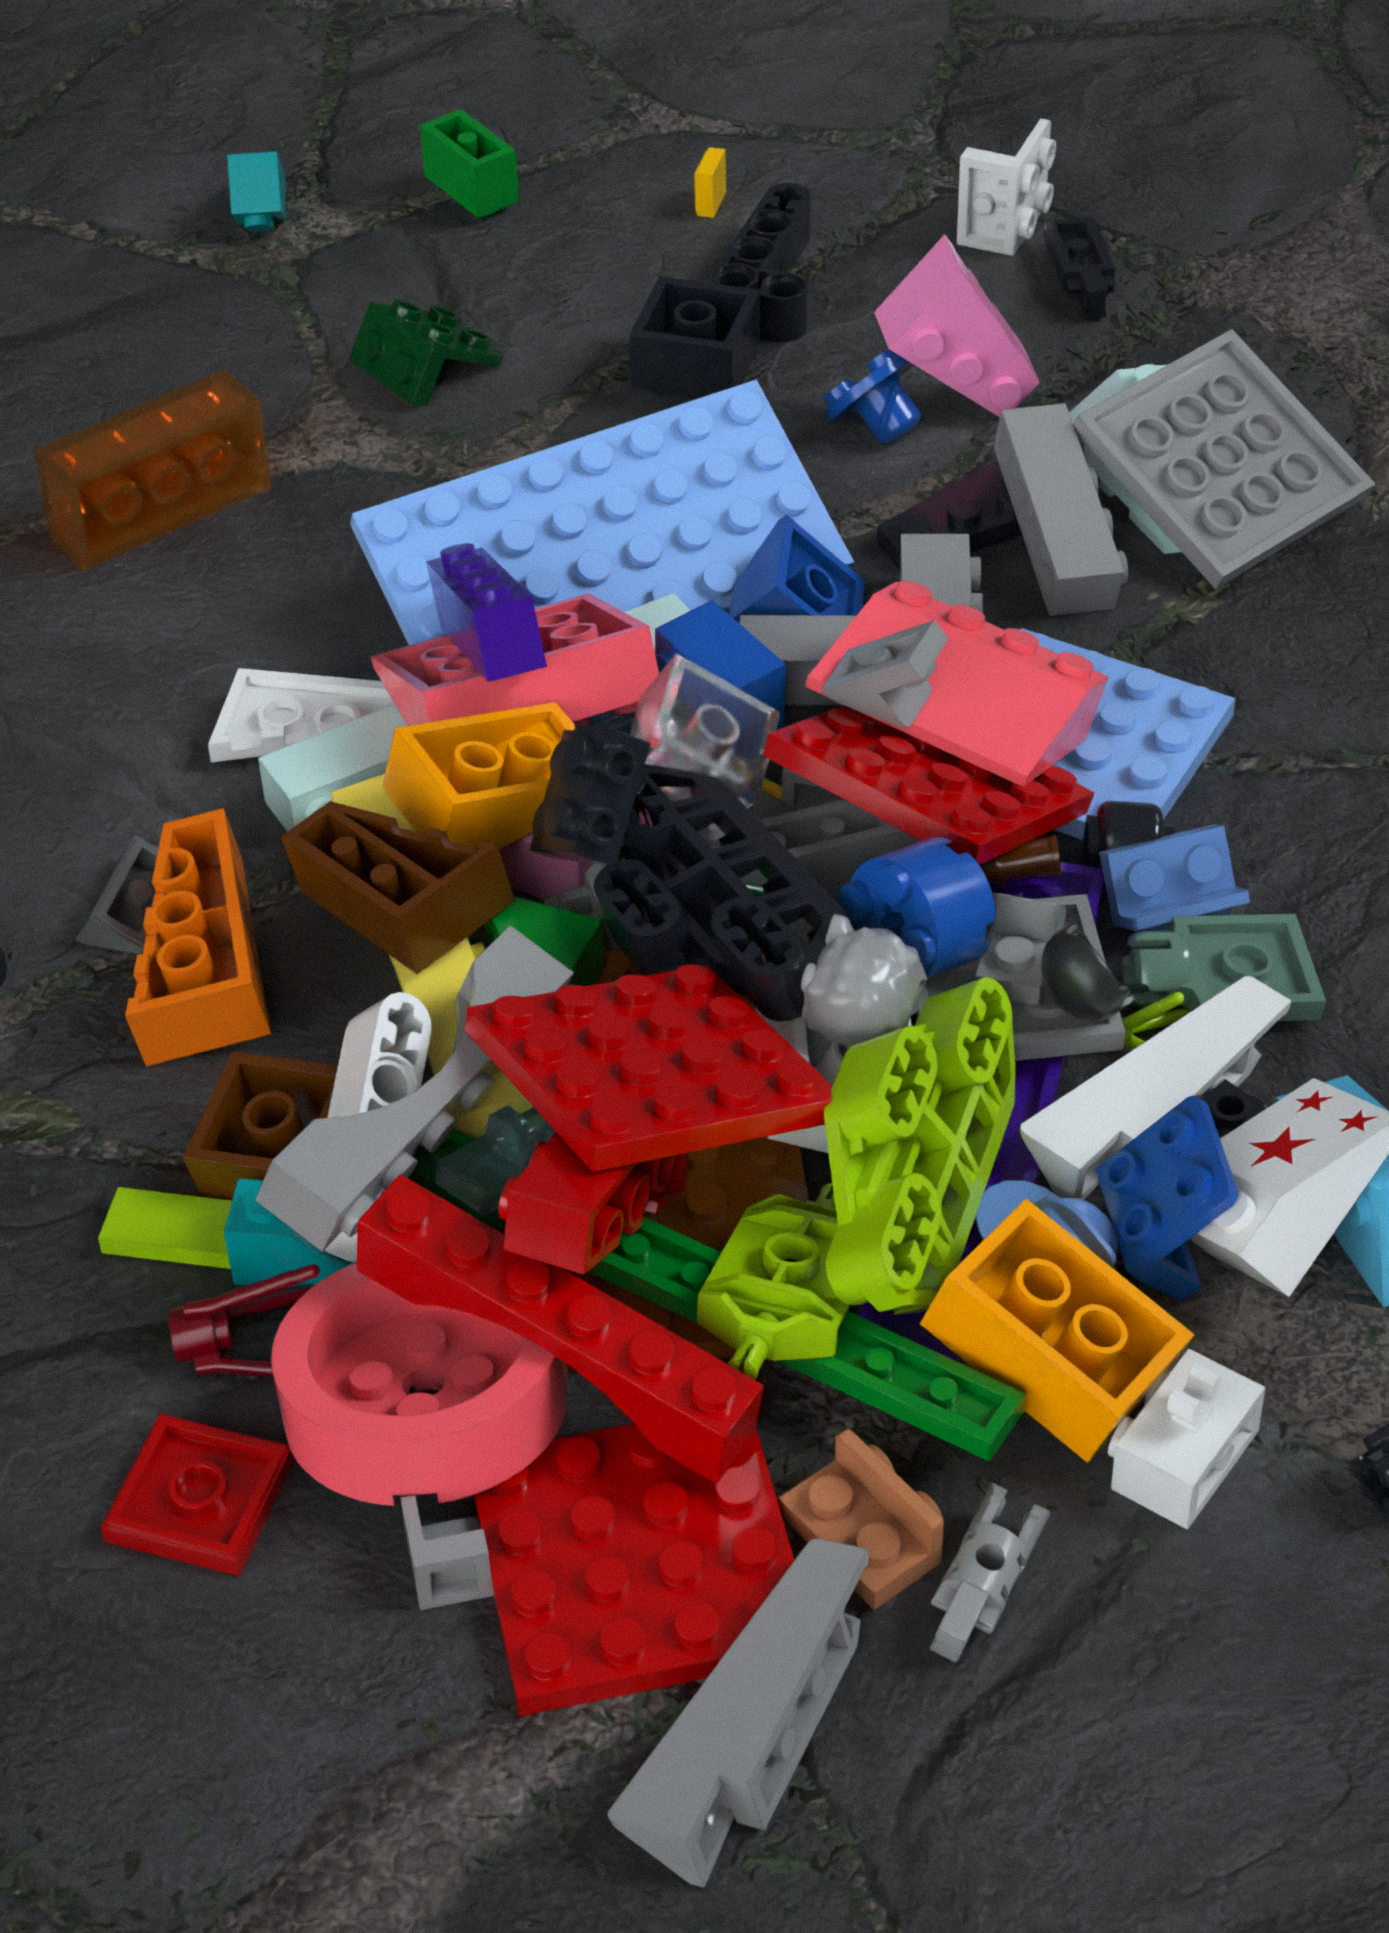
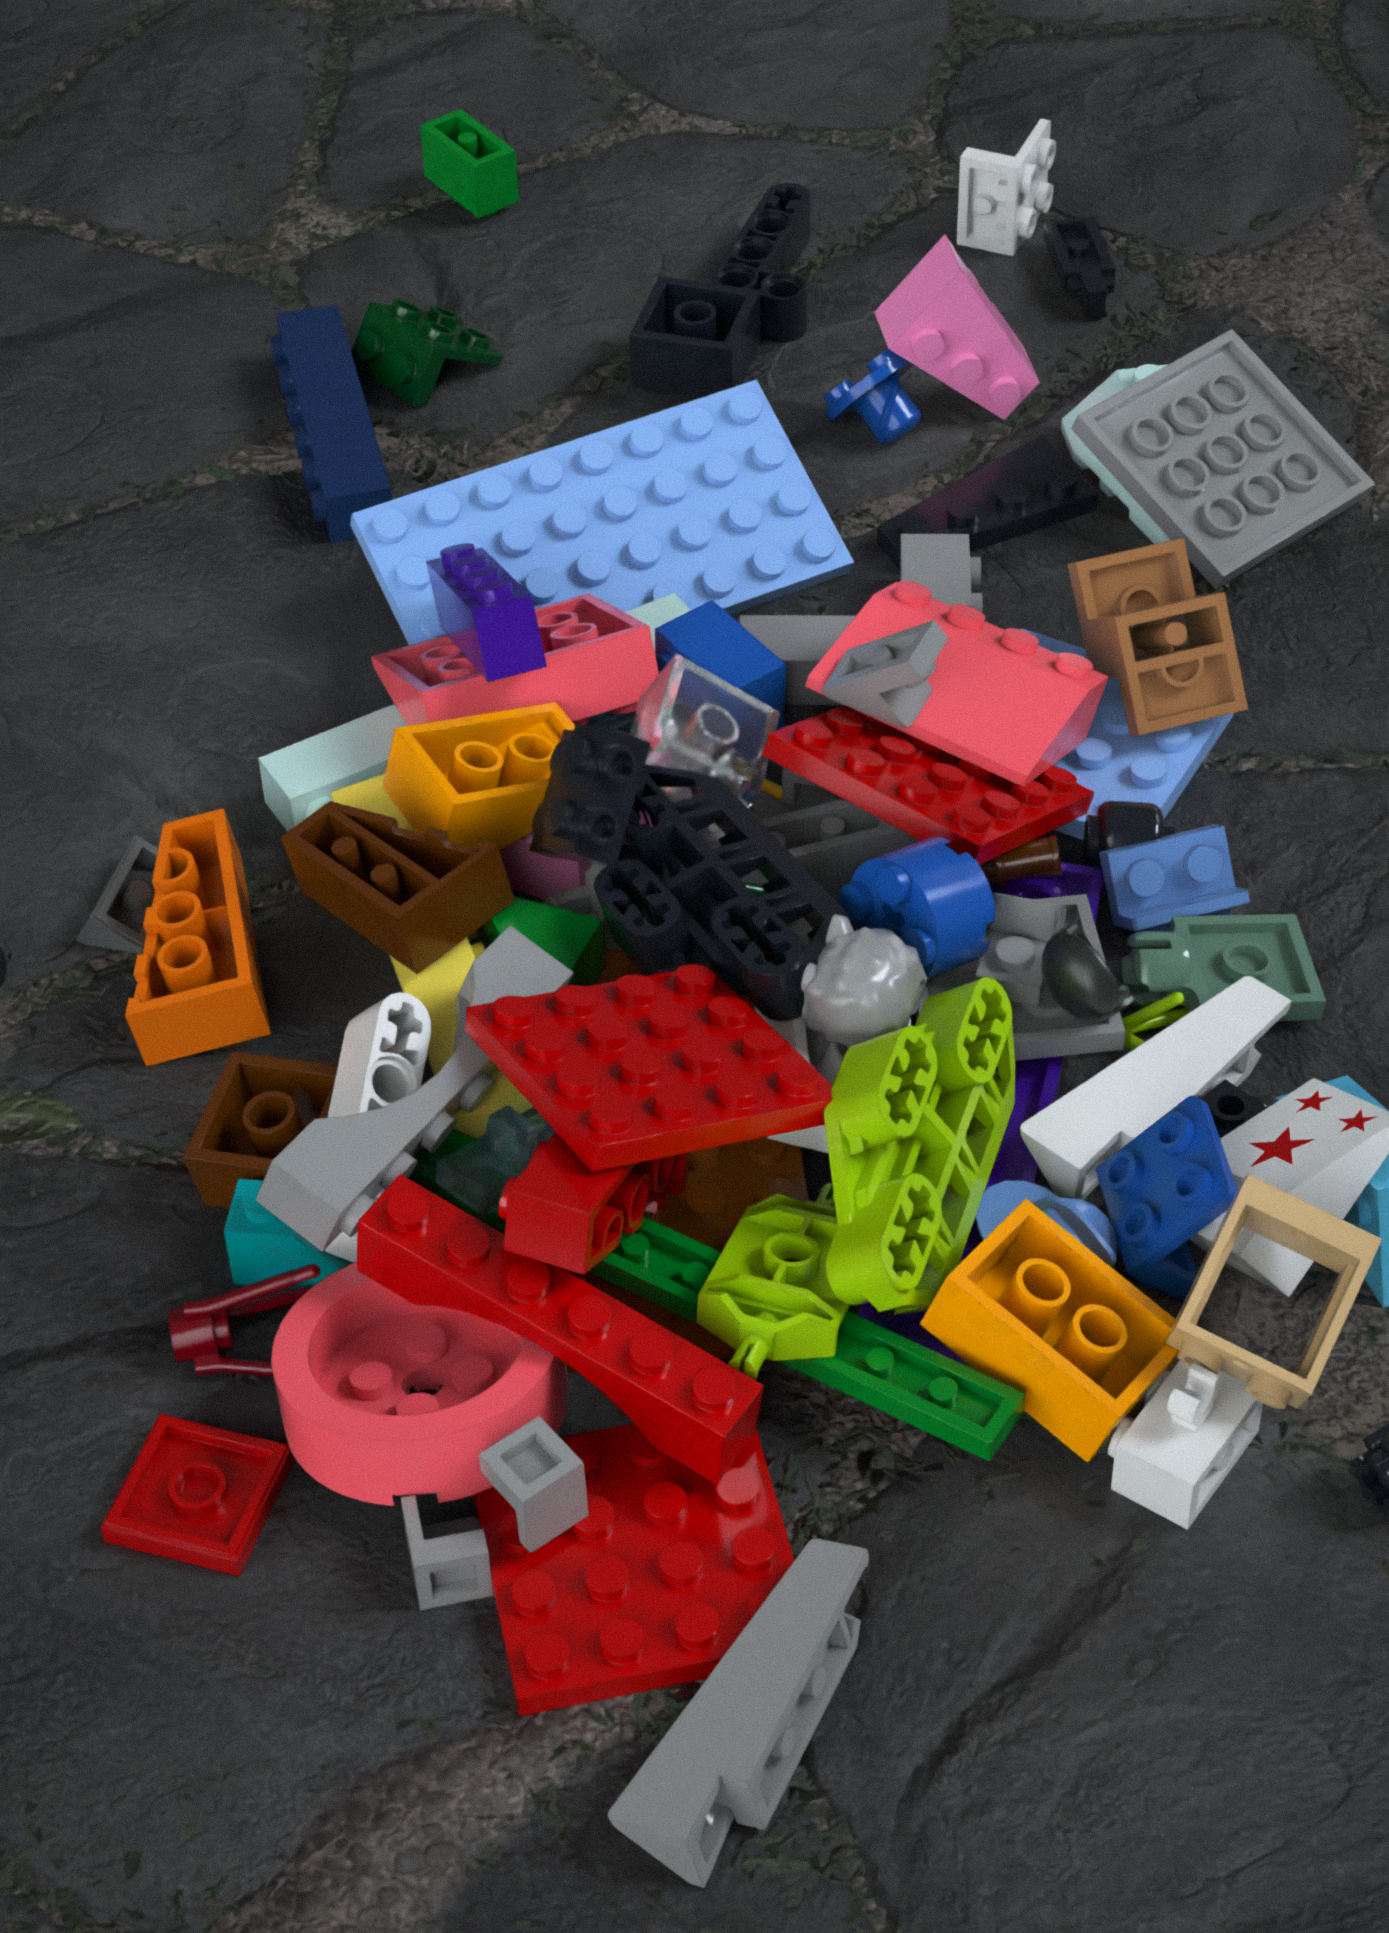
(153, 469): clear orange brick -> none
(166, 1227): lime tile -> none
(257, 190): teal slope -> none
(283, 708): white wing -> none
(328, 418): none -> dark blue brick
(538, 1480): none -> light grey panel
(710, 182): yellow tile -> none
(796, 577): blue slope -> none
(870, 1507): nougat bracket -> none
(983, 1573): light grey hinge -> none
(1059, 510): light grey brick -> none
(1158, 637): none -> medium nougat bracket
(1306, 1232): none -> tan window

